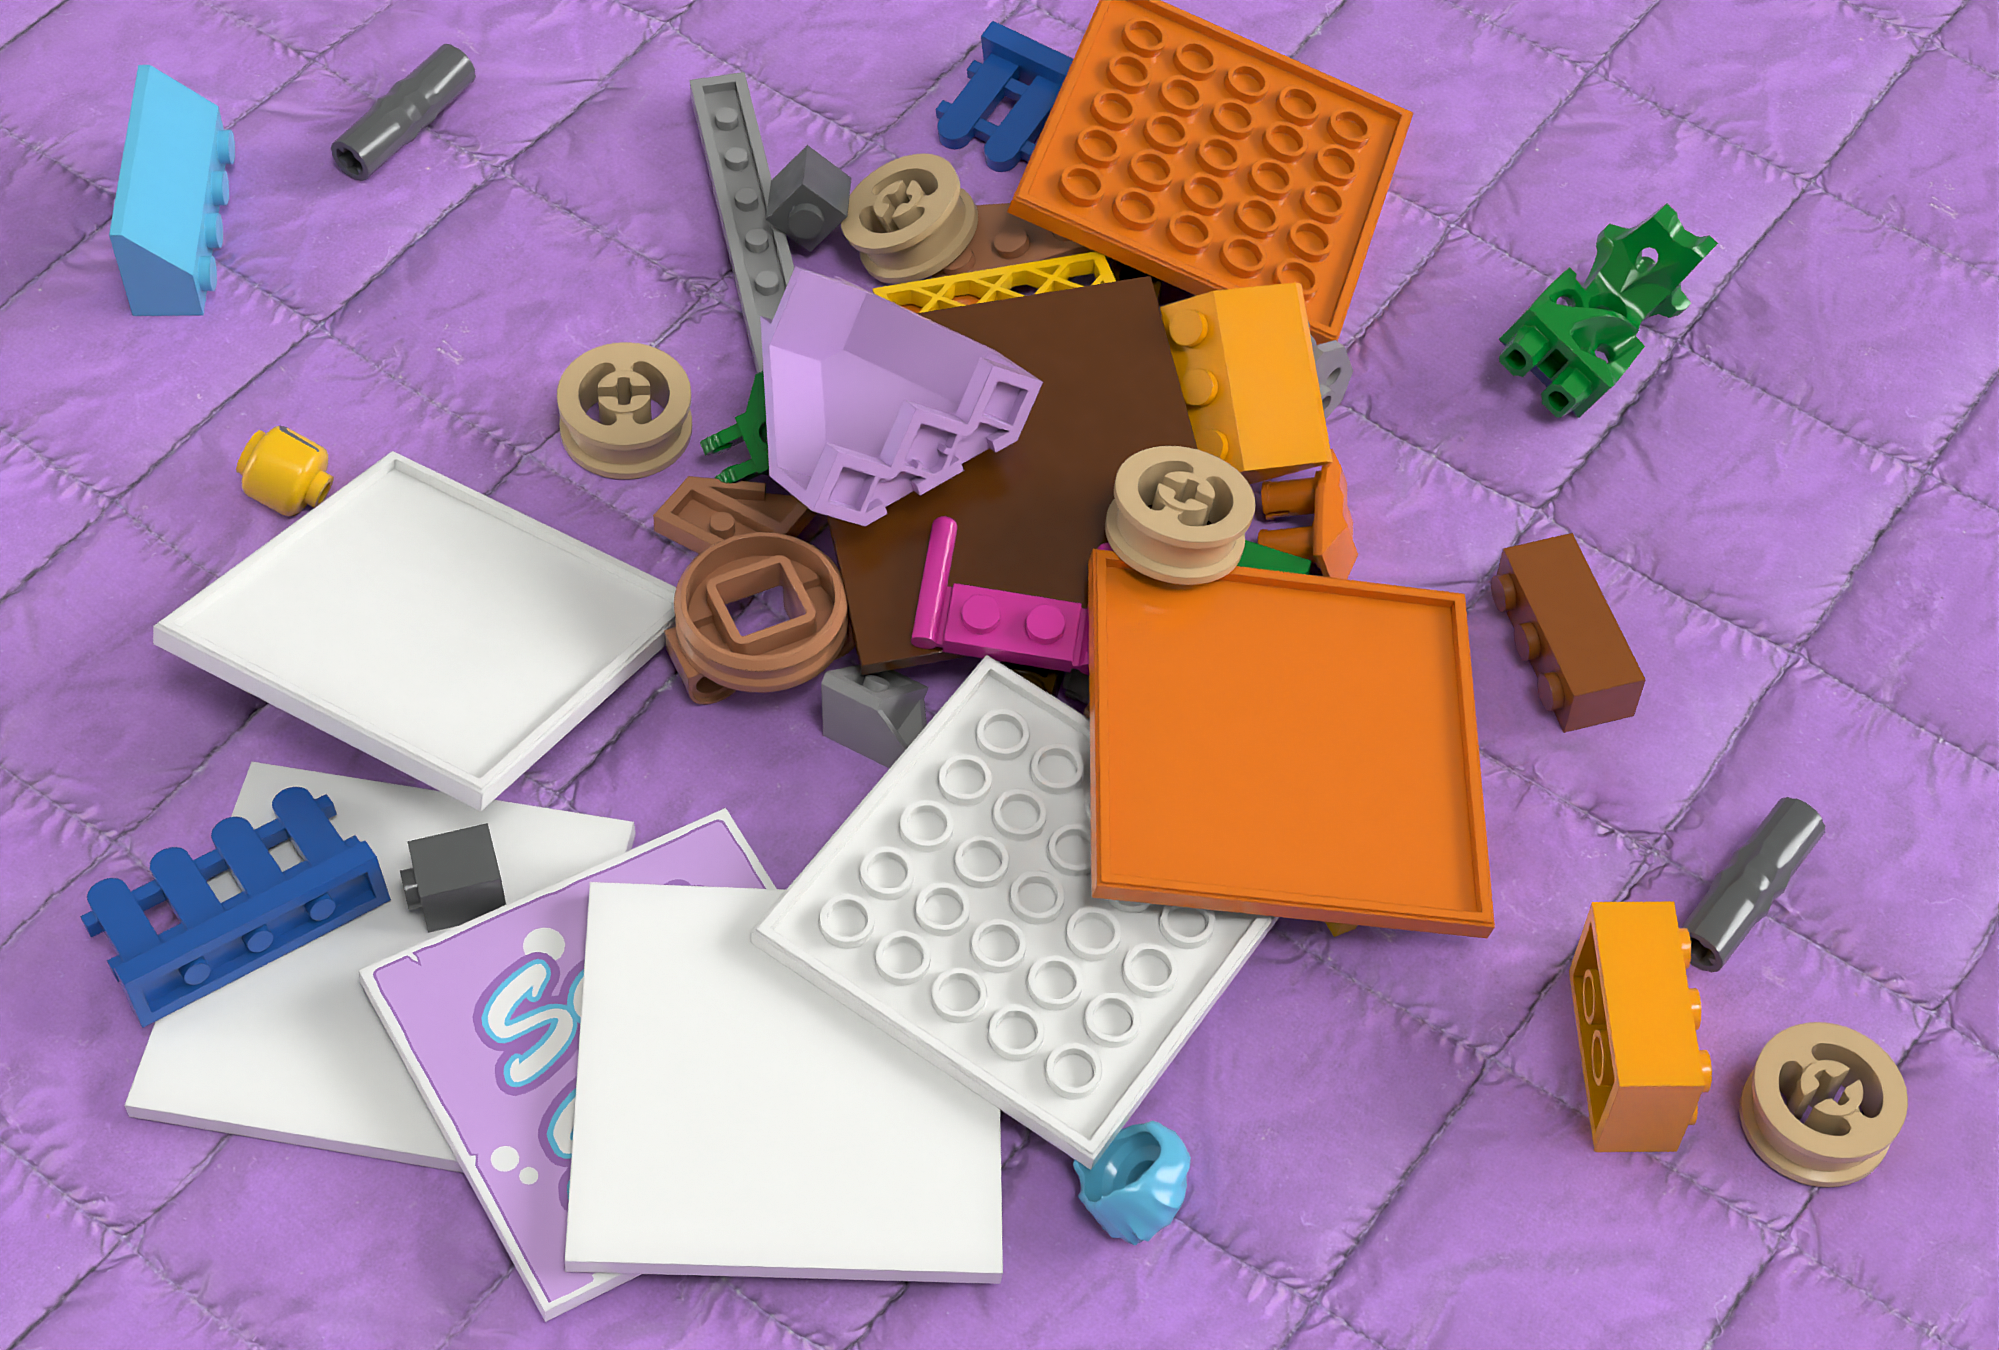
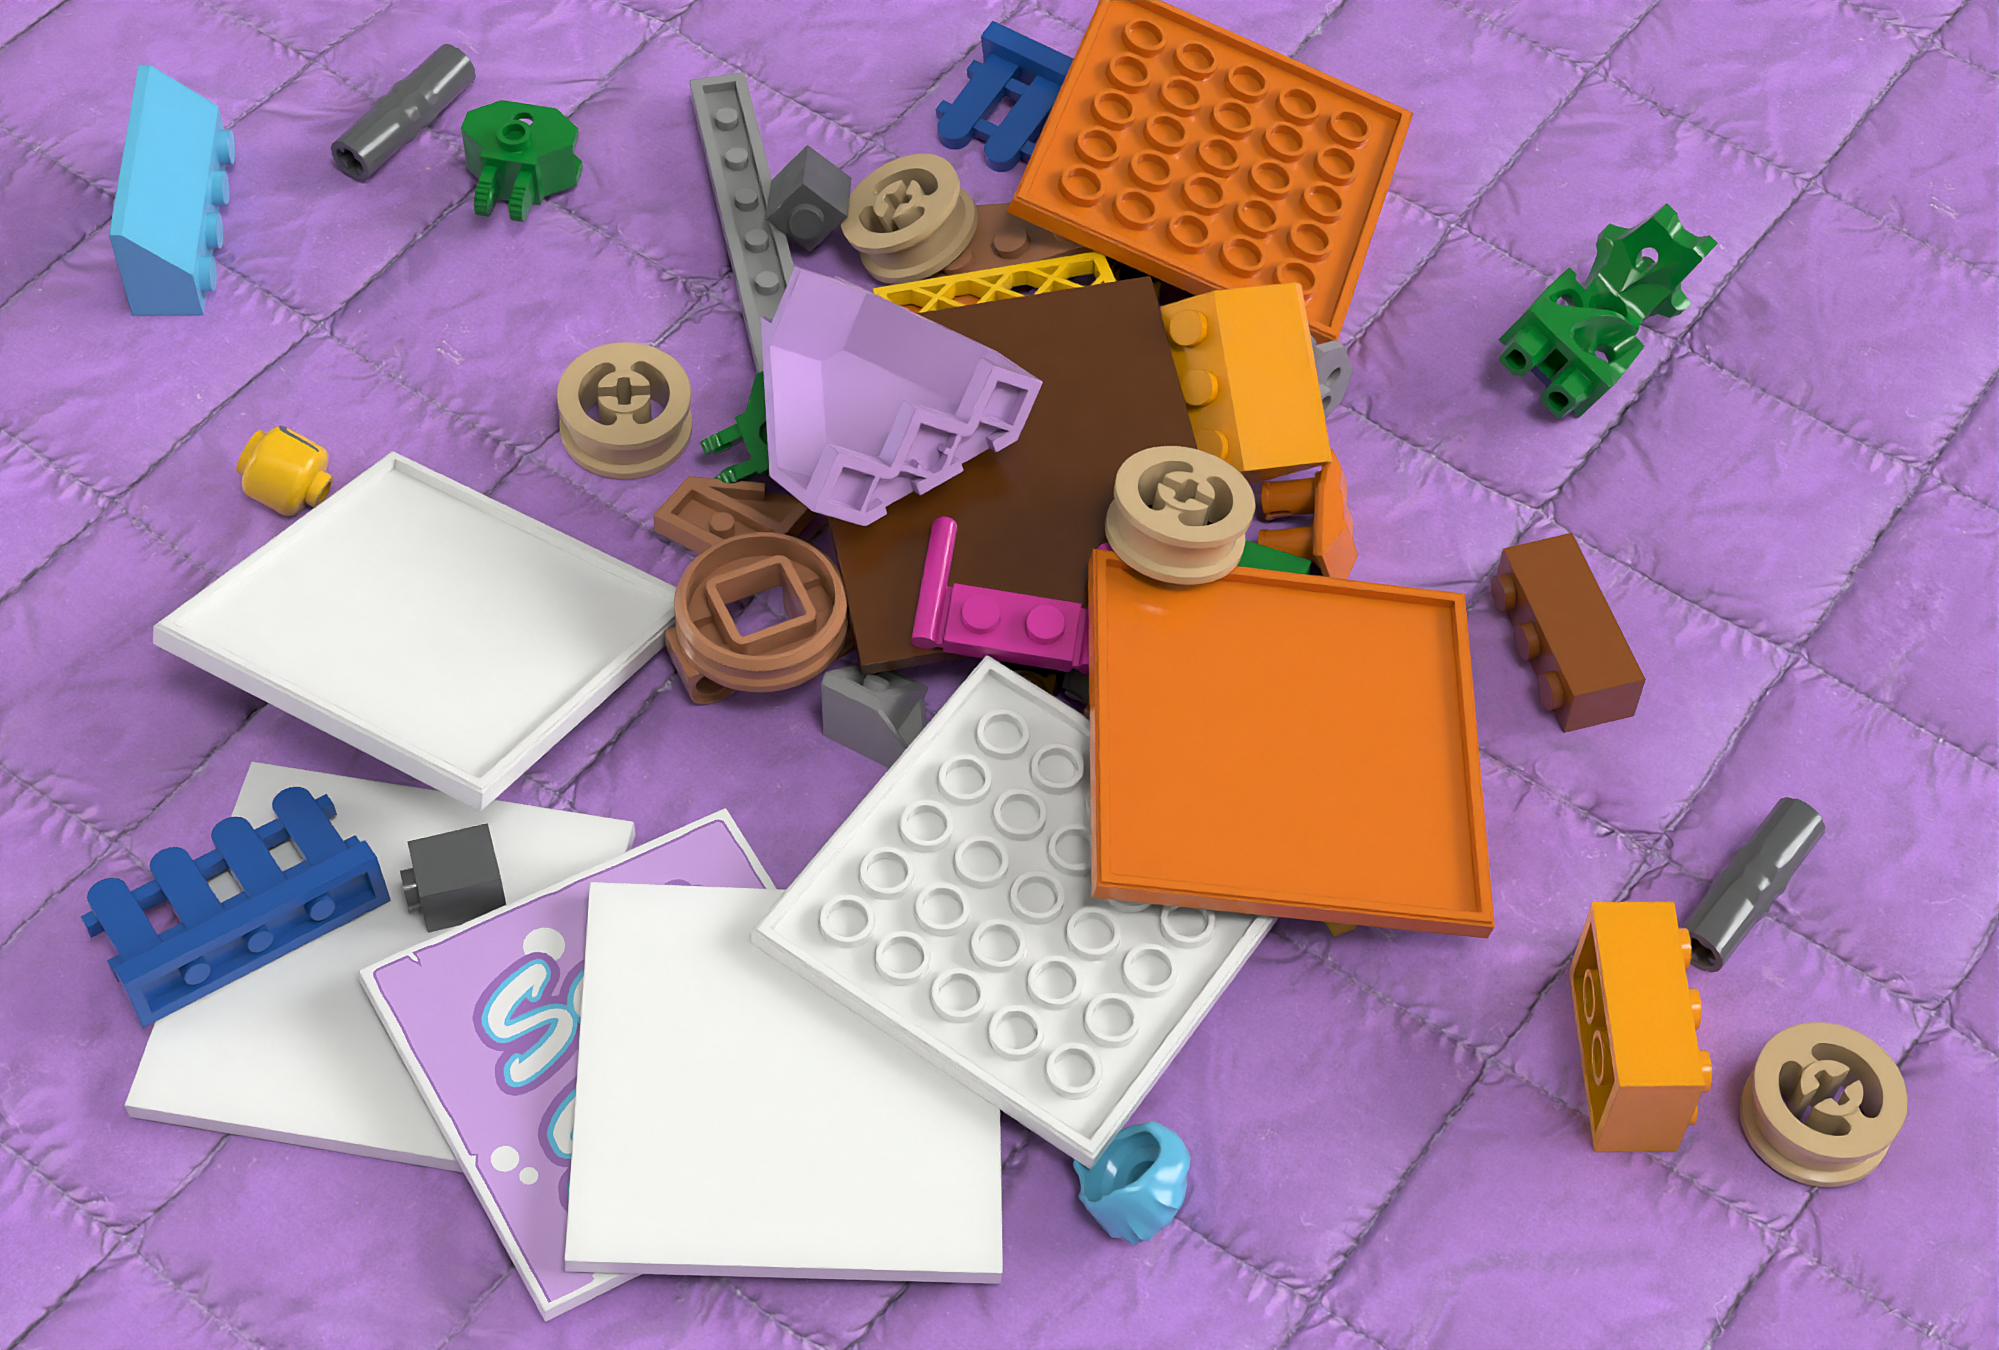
(519, 159): none -> green hinge

